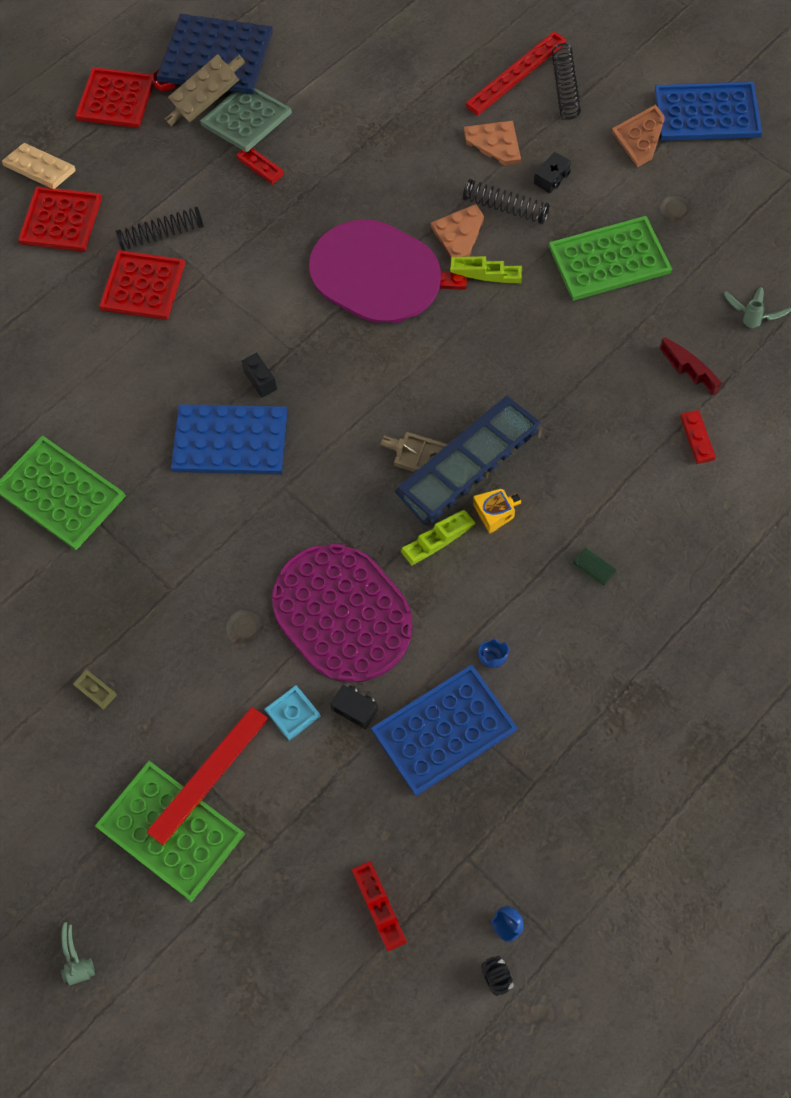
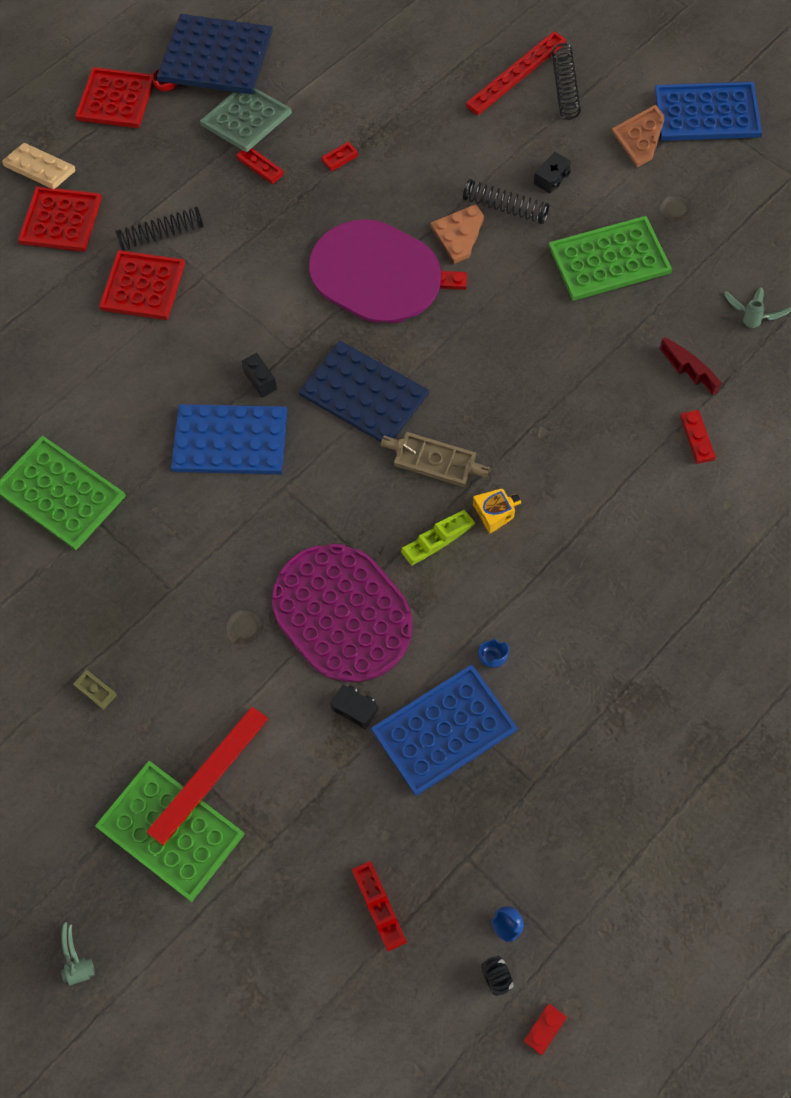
(203, 88): dark tan plate -> none
(292, 712): medium azure tile -> none
(339, 156): none -> red plate
(363, 392): none -> dark blue plate
(467, 459): window -> none
(485, 270): lime slope -> none
(495, 141): nougat plate -> none
(545, 1029): none -> red plate
(594, 566): clear green tile -> none

